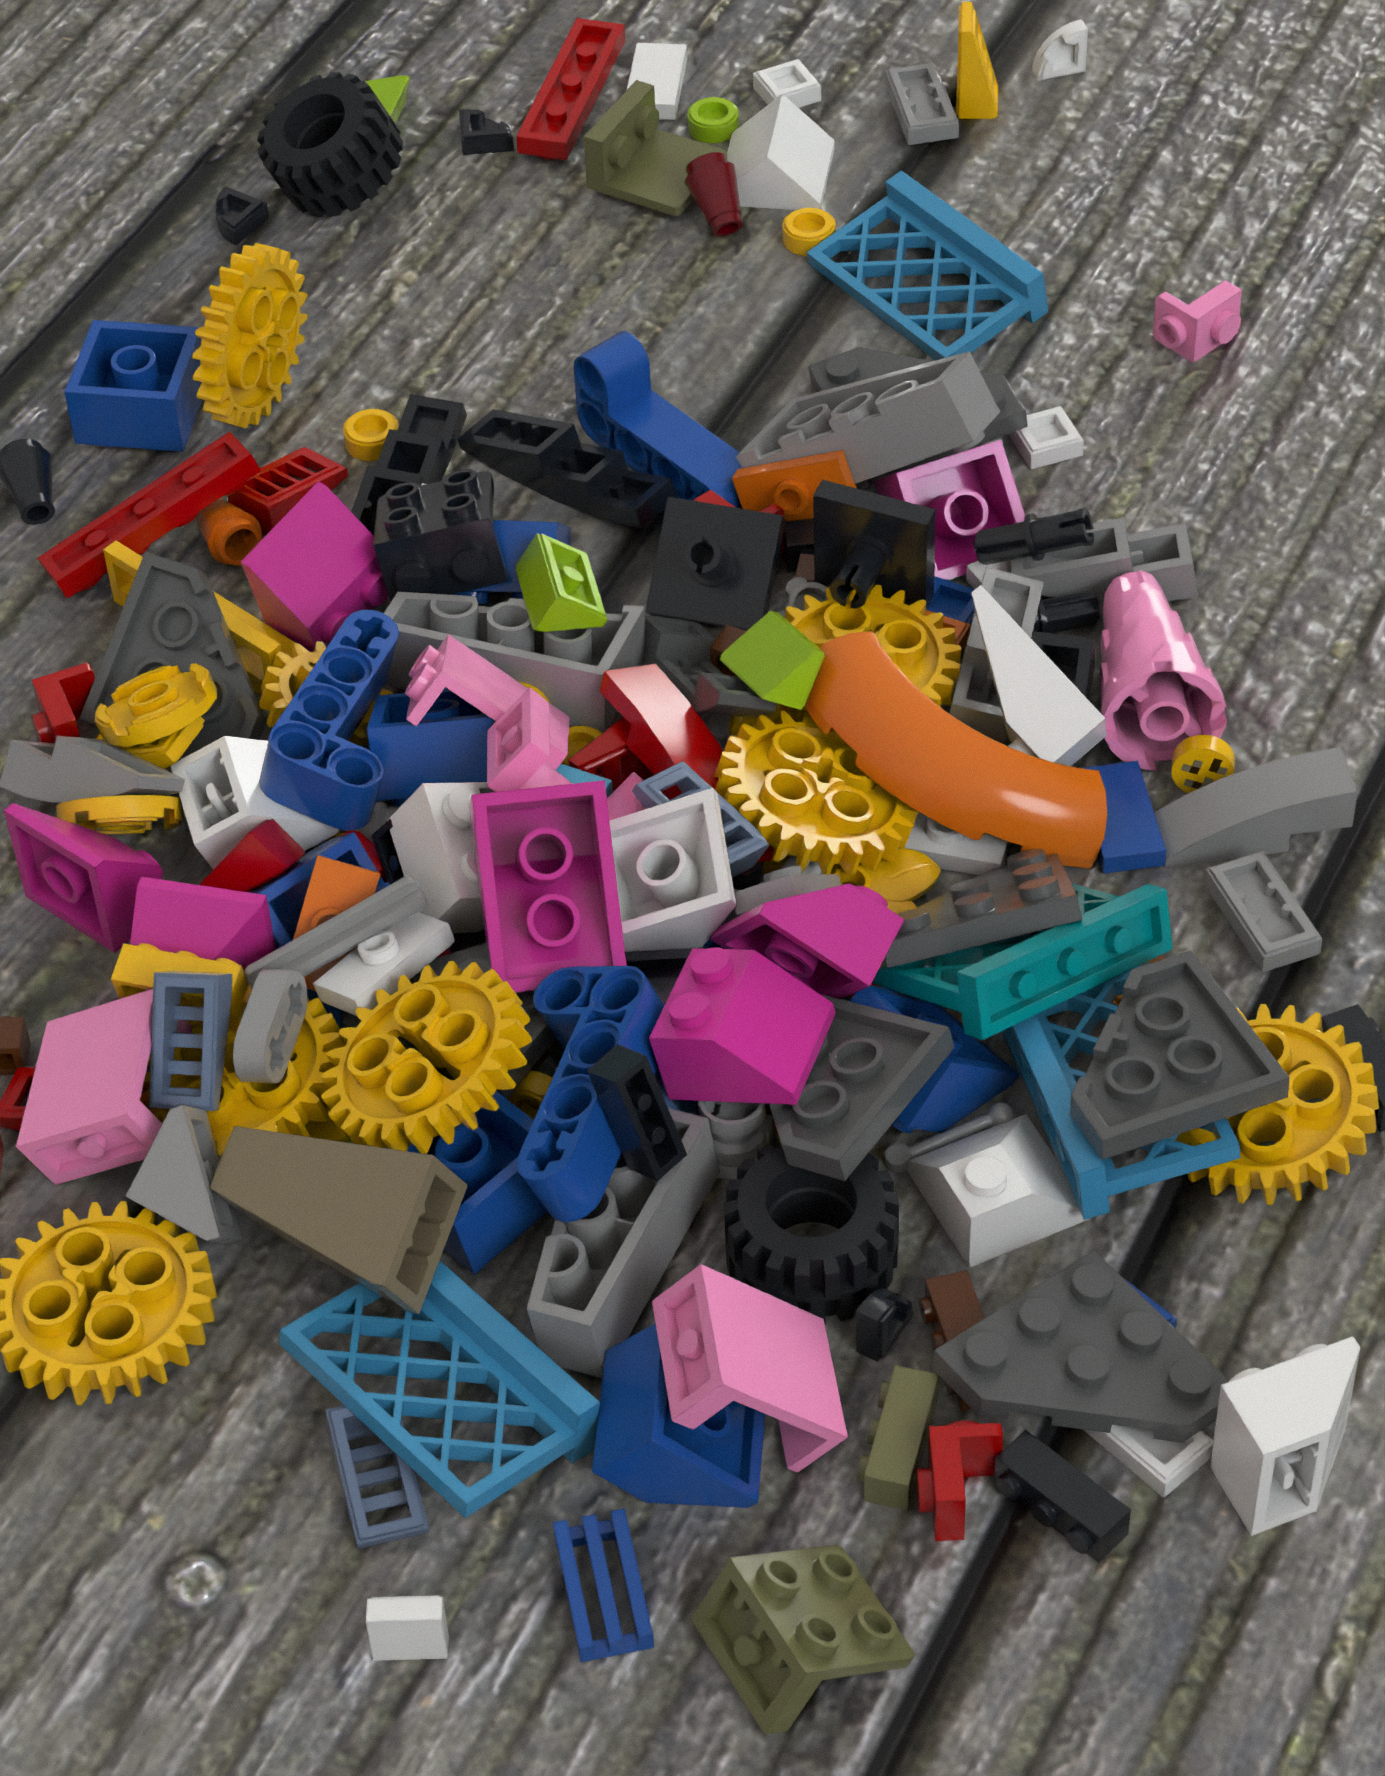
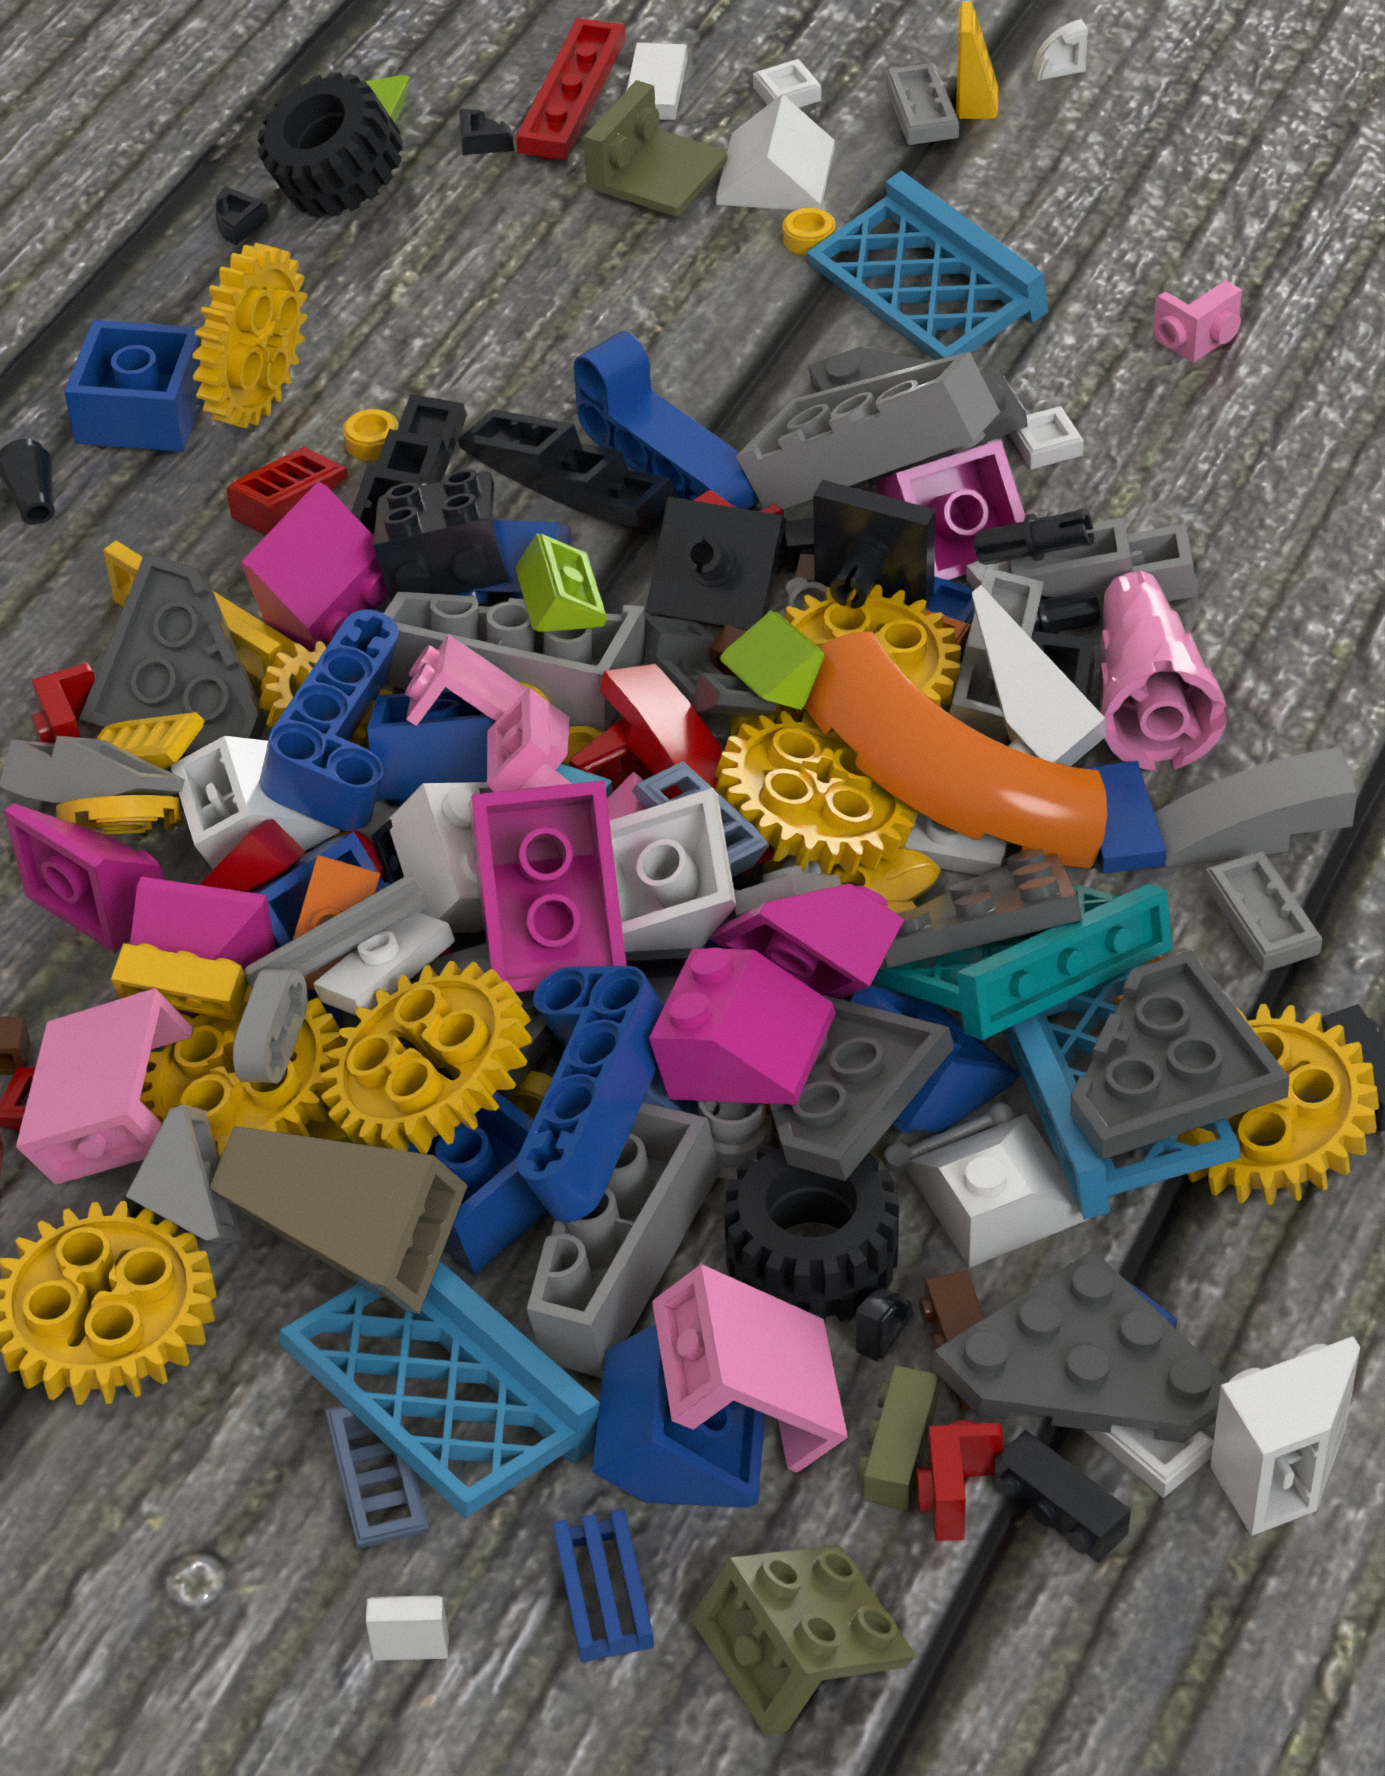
(150, 513): red plate -> none
(156, 705): yellow tile -> none
(215, 1017): sand blue slope -> none
(228, 531): orange cone -> none
(637, 1112): black piece -> none
(712, 120): lime tile -> none
(715, 191): dark red cone -> none
(790, 483): orange plate -> none
(1201, 761): yellow tile -> none

